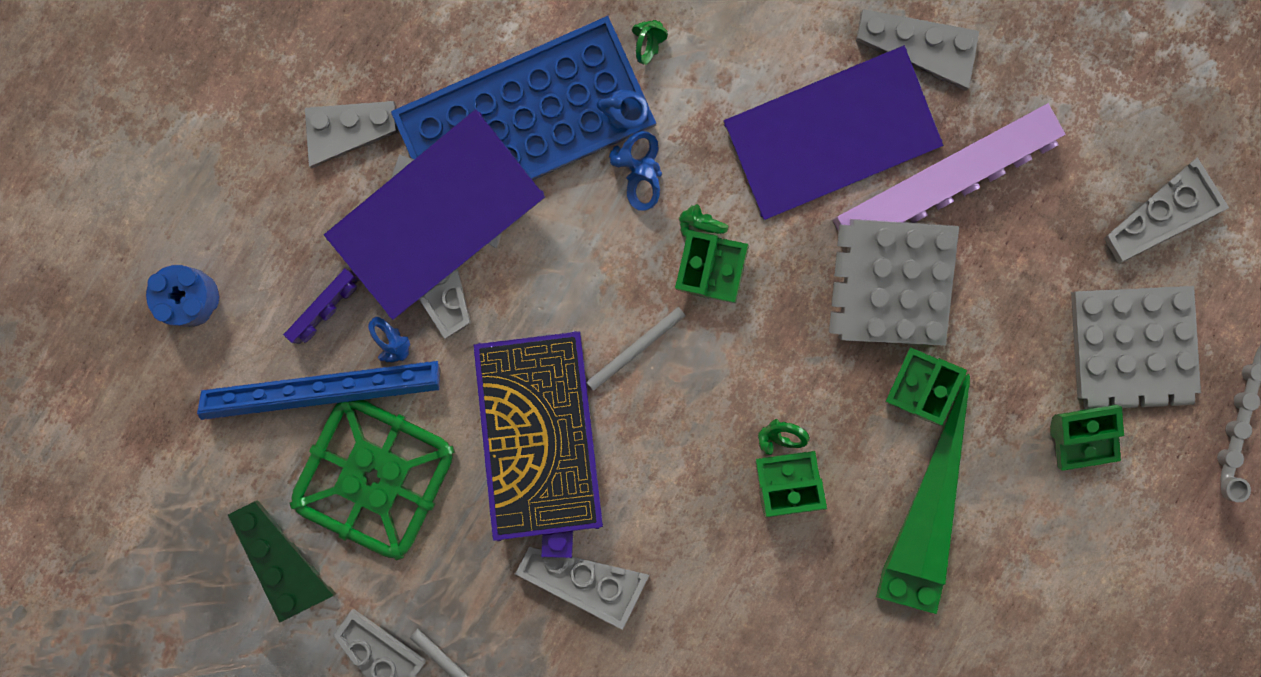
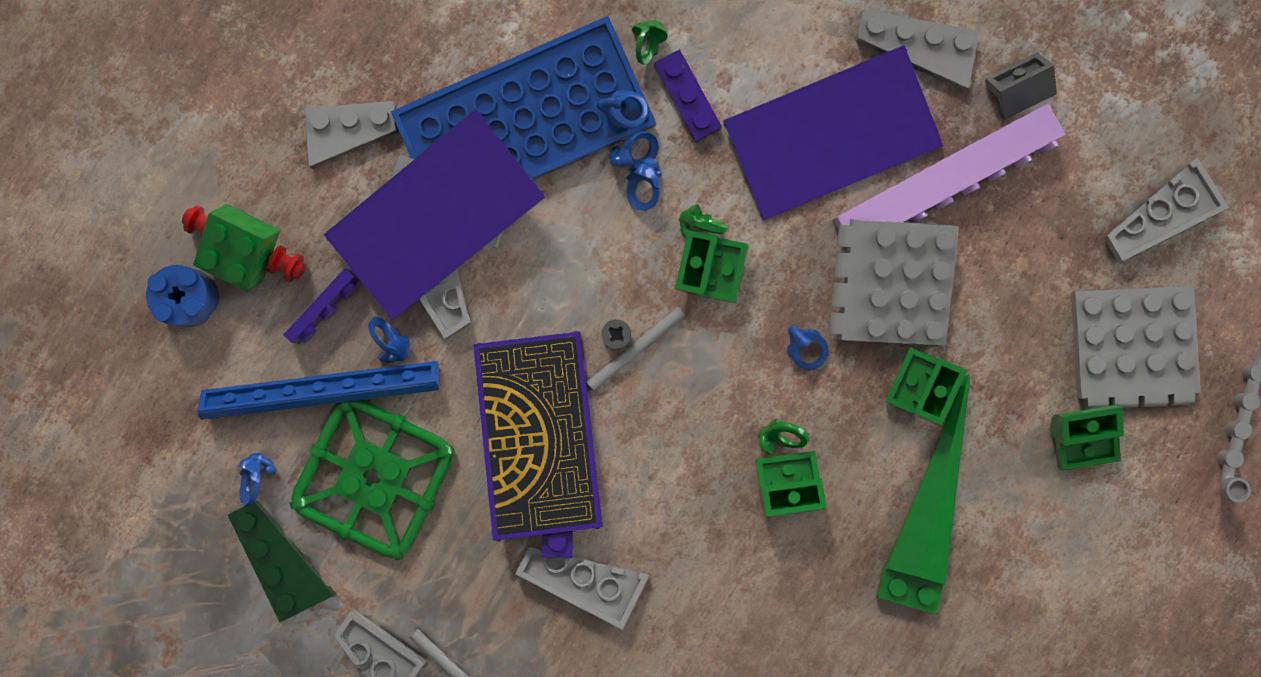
(239, 247): none -> green brick
(251, 472): none -> blue piece
(614, 338): none -> dark grey wheel
(687, 95): none -> dark purple plate
(800, 339): none -> blue piece
(1023, 84): none -> dark grey panel

